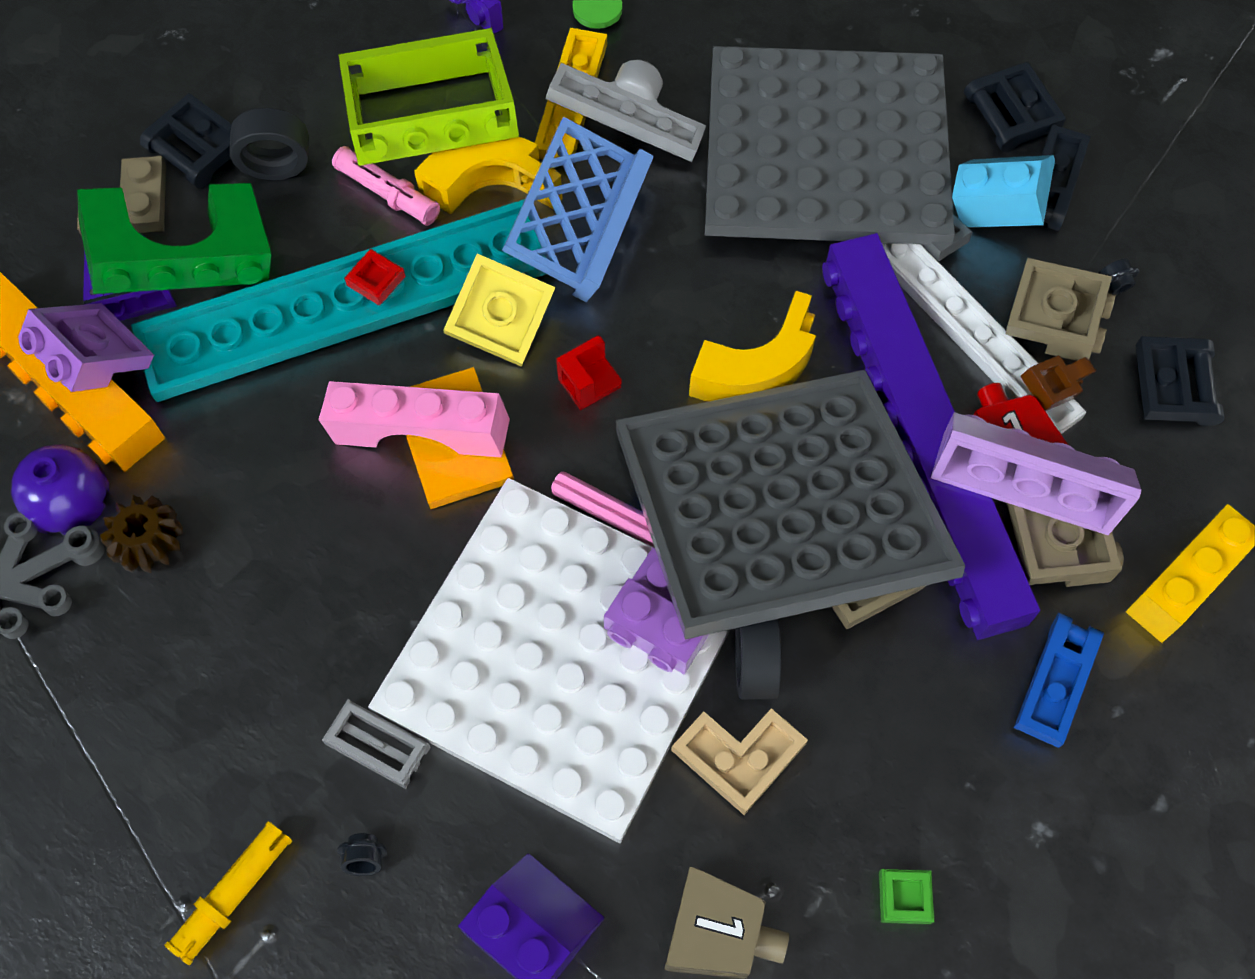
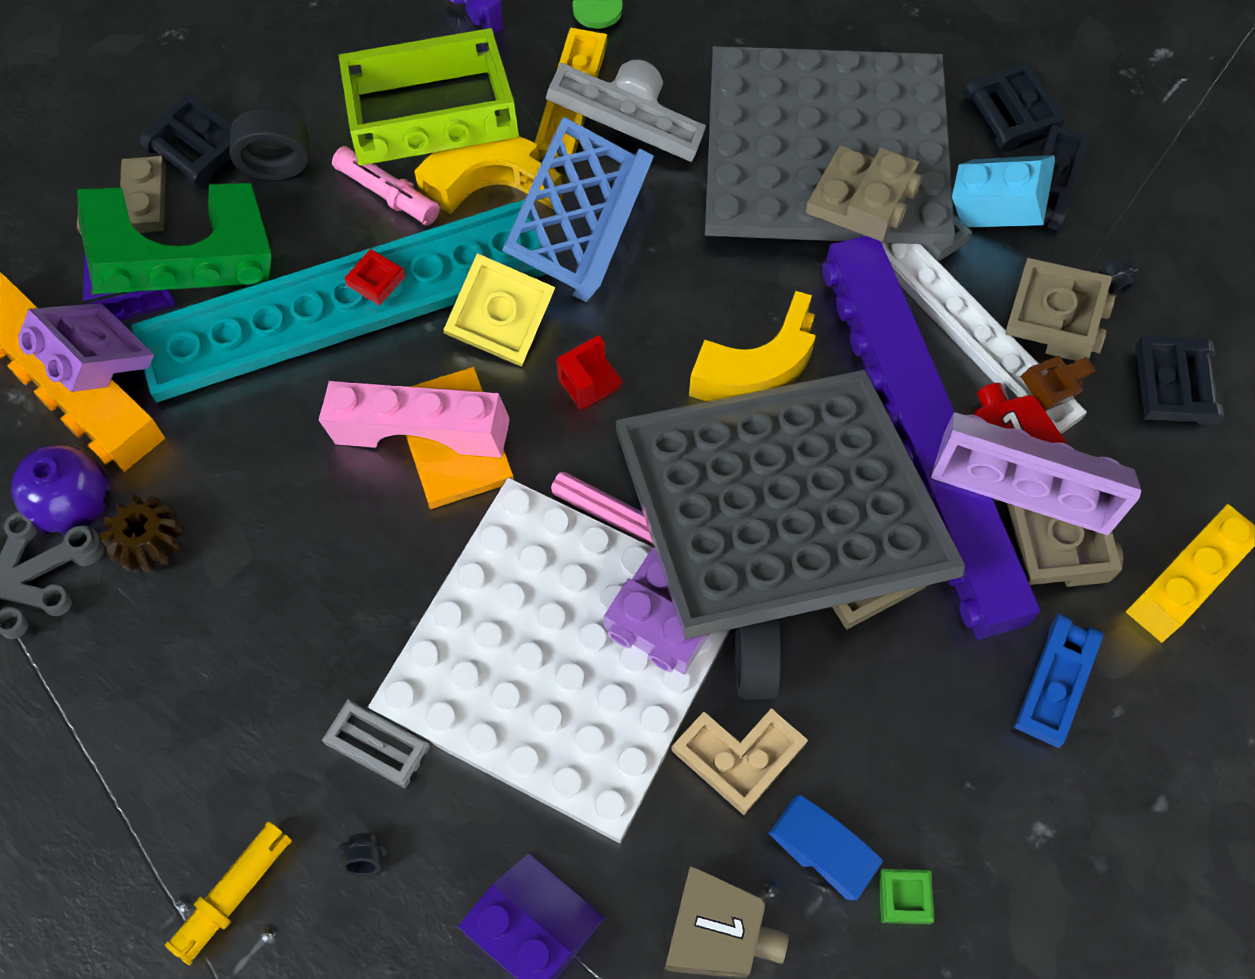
(827, 845): none -> blue slope
(865, 191): none -> dark tan plate

